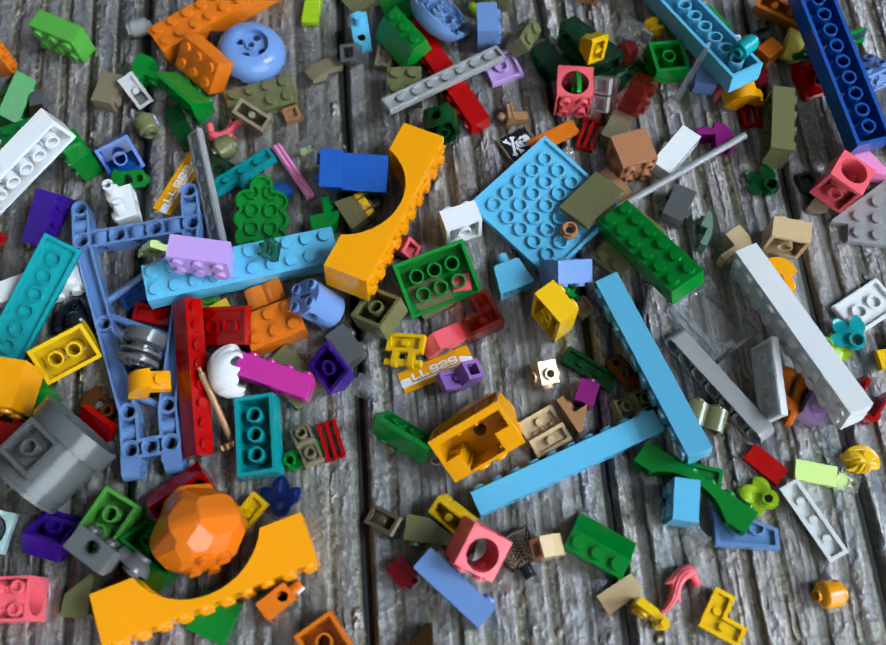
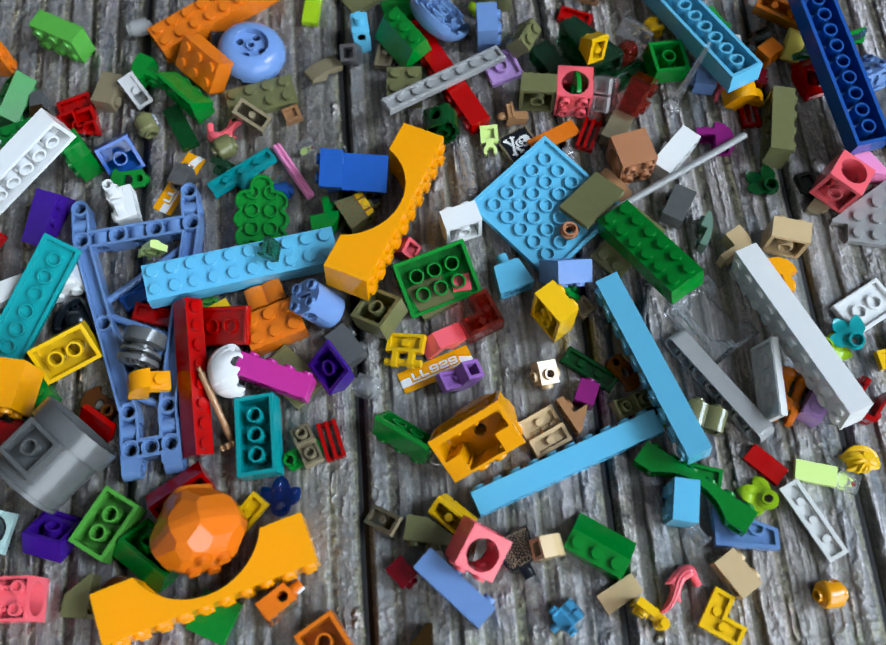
(80, 114): none -> red slope
(108, 553): dark grey brick -> none
(181, 175): none -> flat silver brick
(200, 256): lavender brick -> none
(206, 185): light grey tile -> none
(489, 137): none -> yellowish green plate
(537, 92): none -> olive brick
(566, 617): none -> dark azure piece
(567, 12): none -> red tile
(736, 573): none -> tan brick
(745, 46): teal brick -> none

